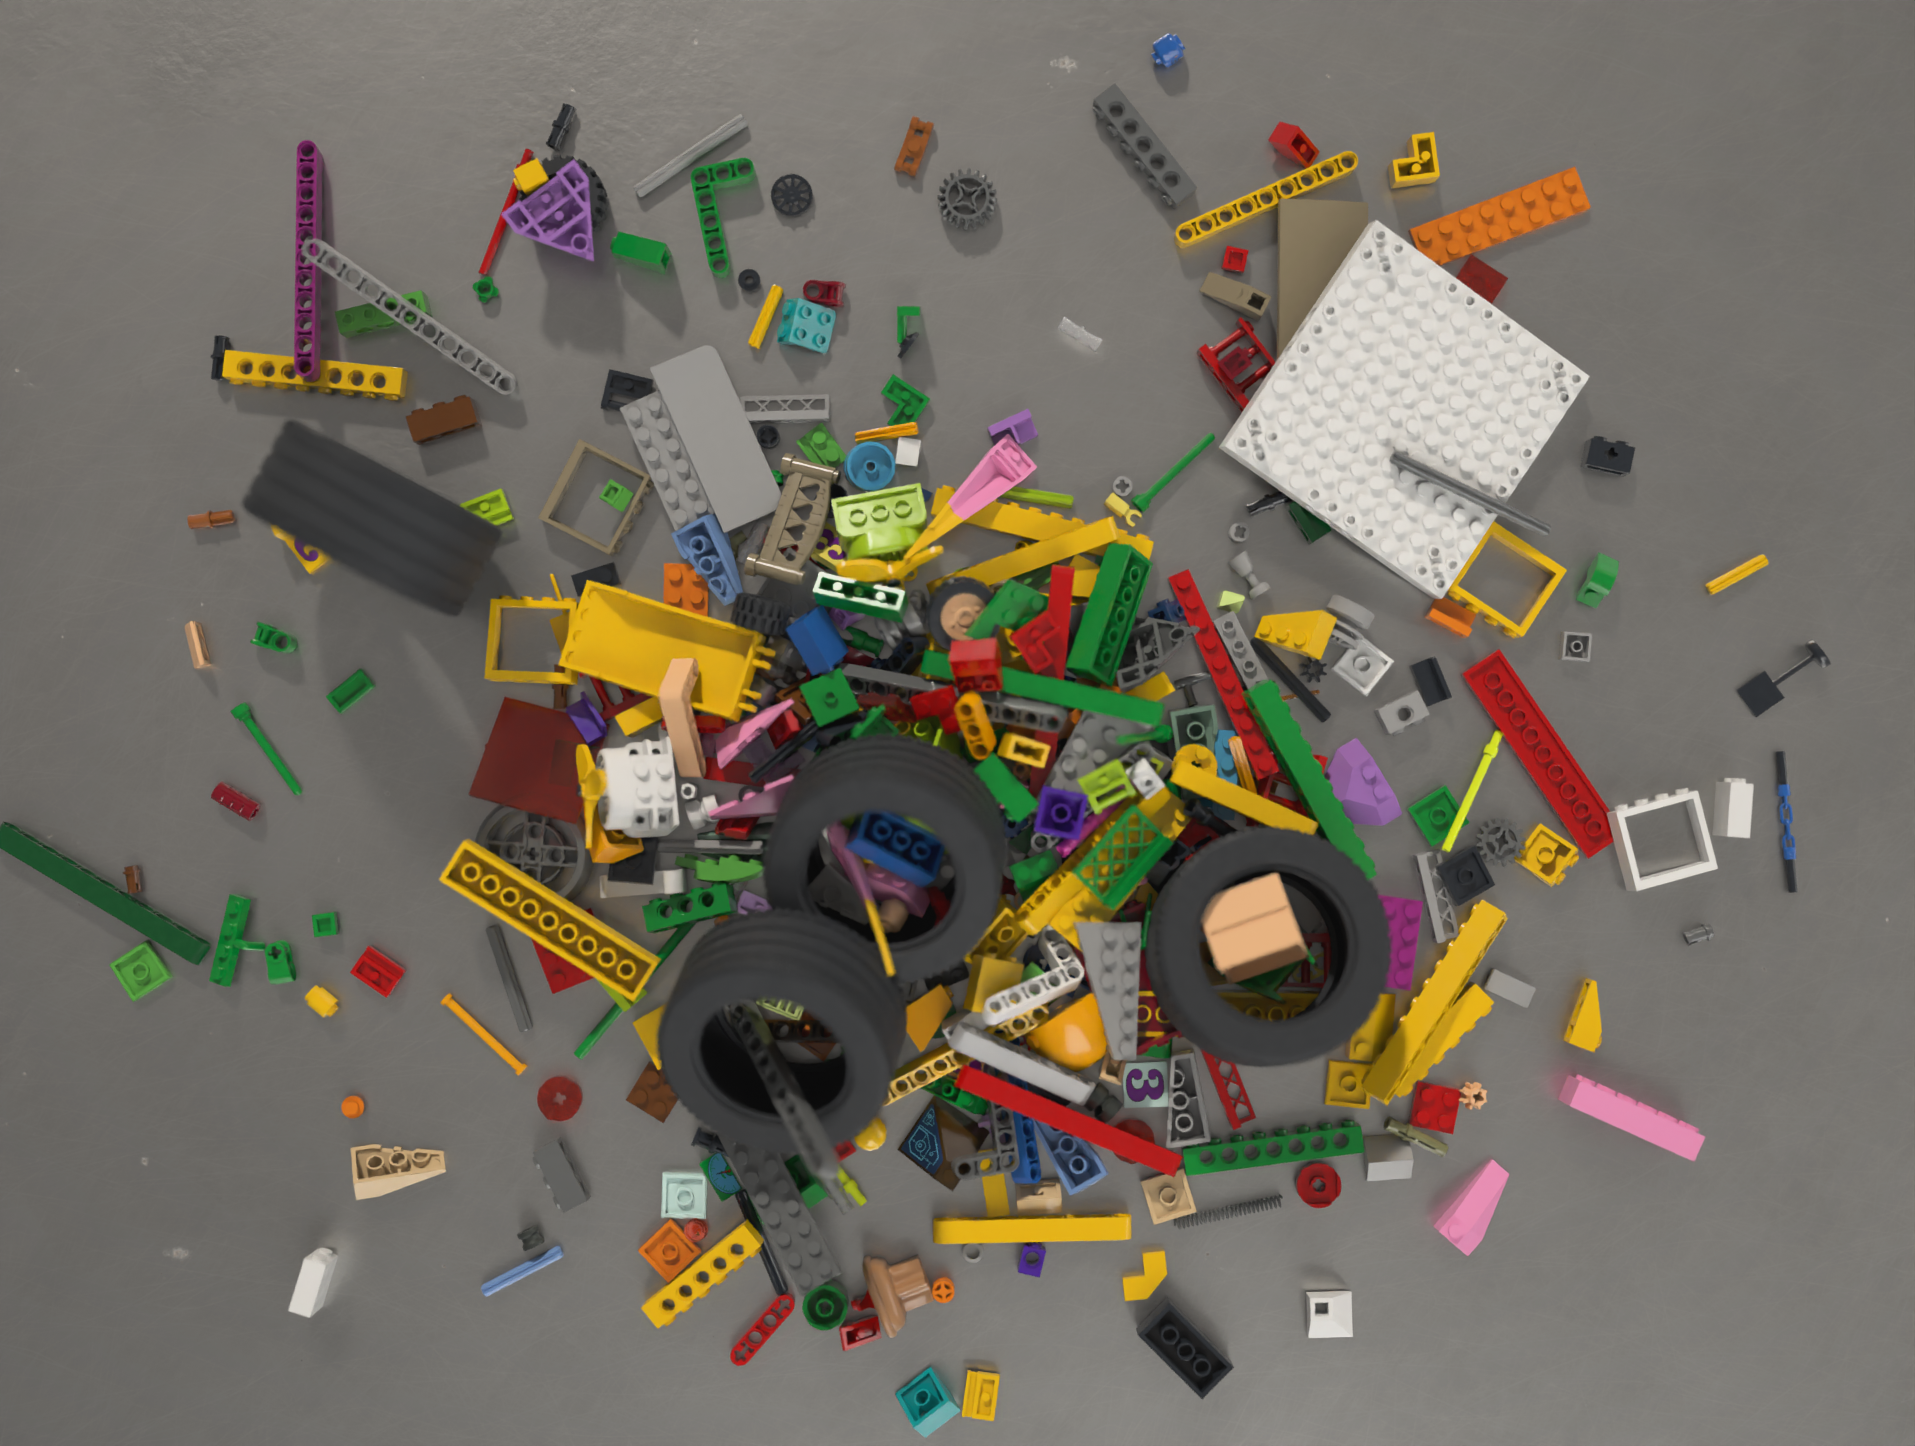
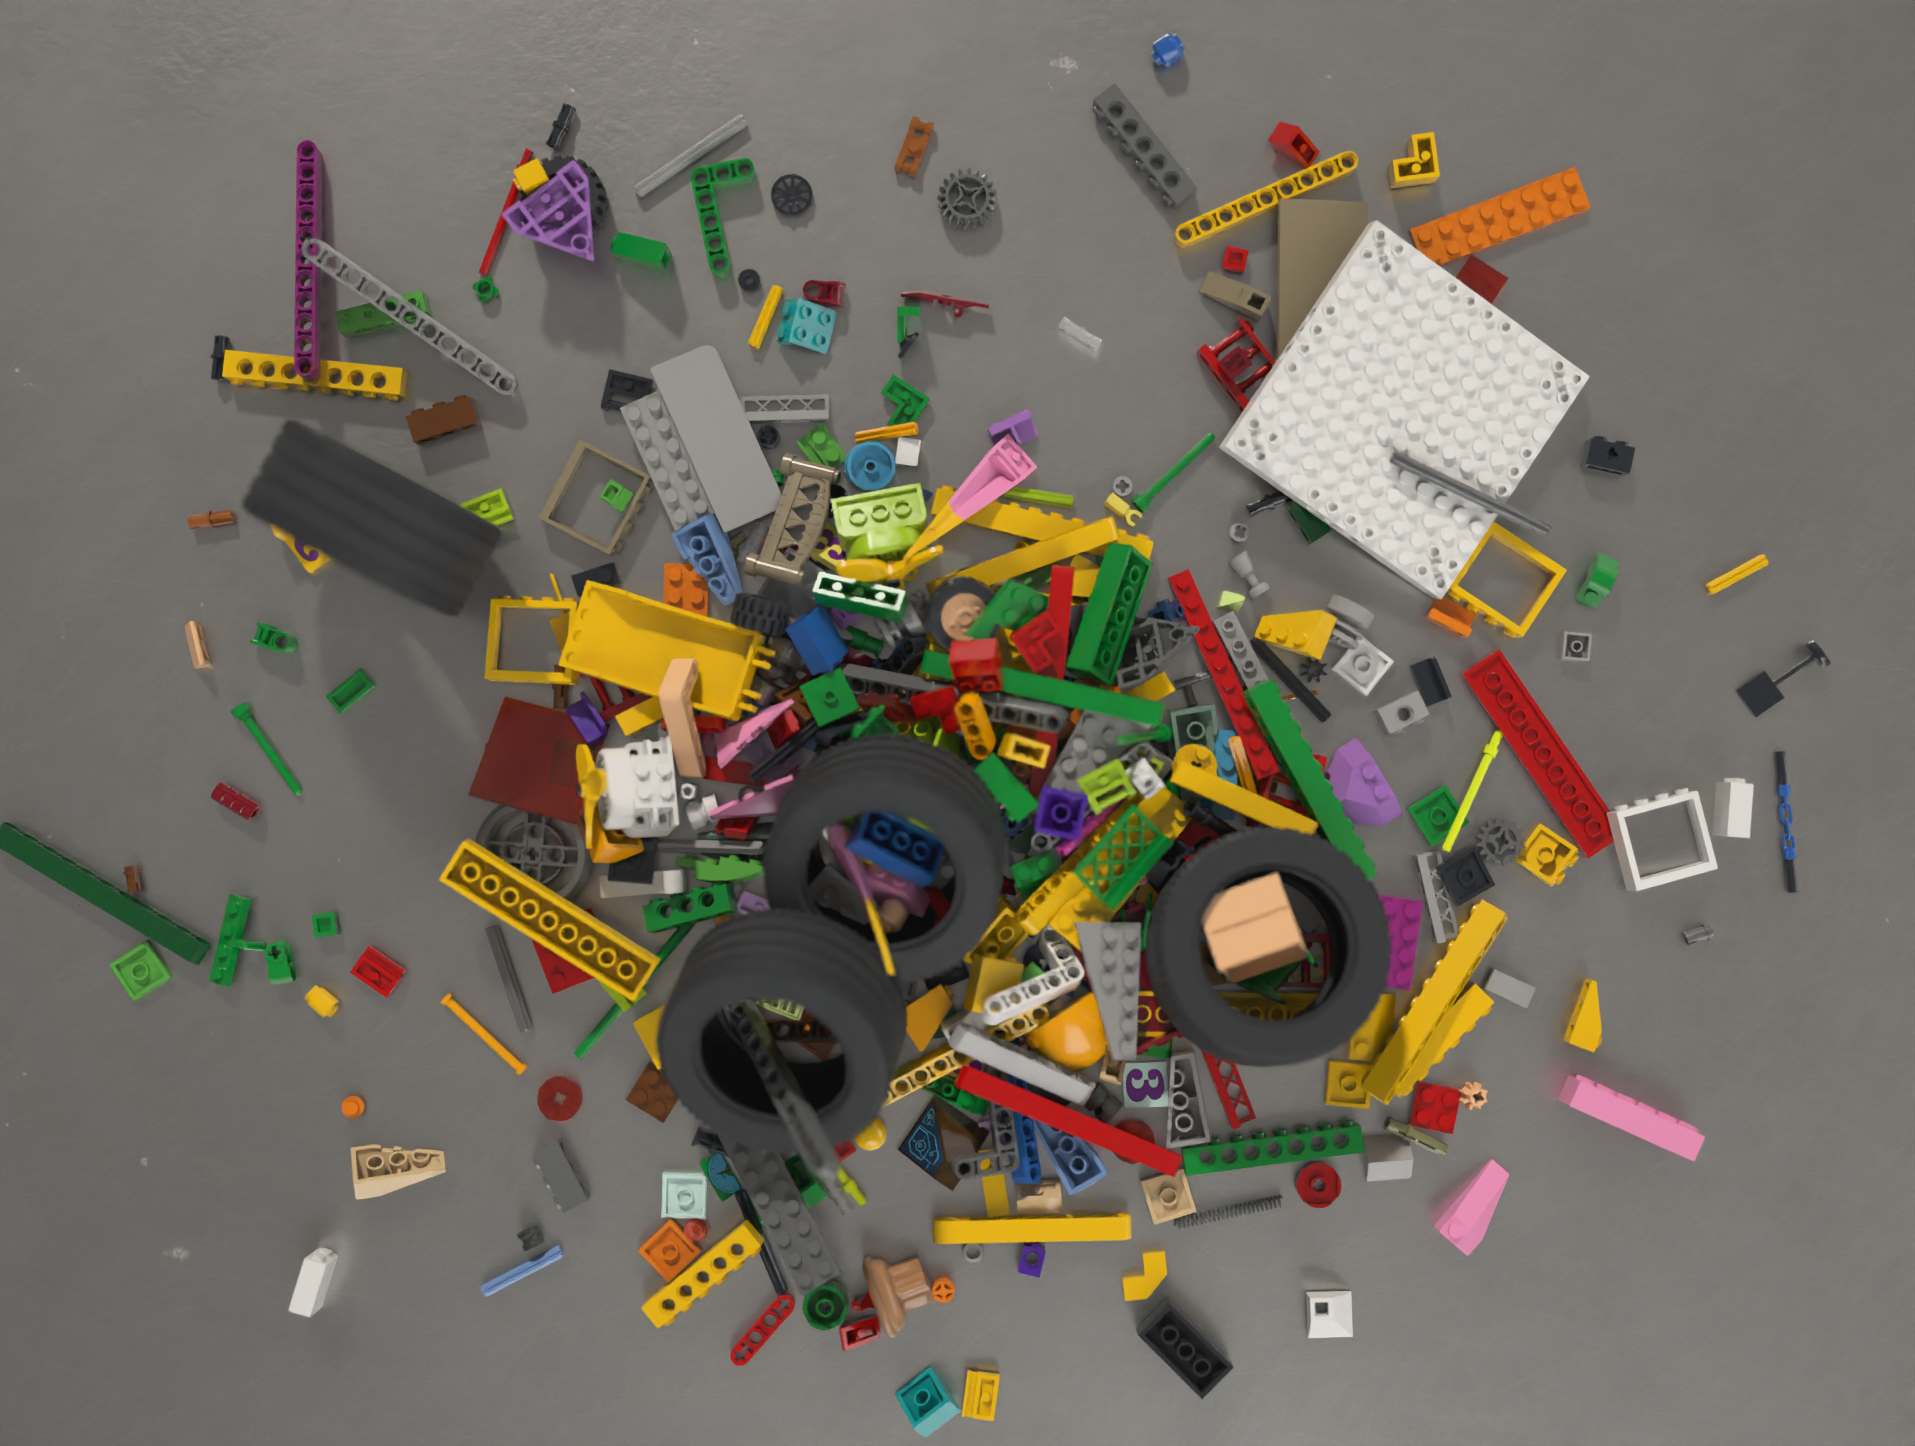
(960, 303): none -> dark red piece

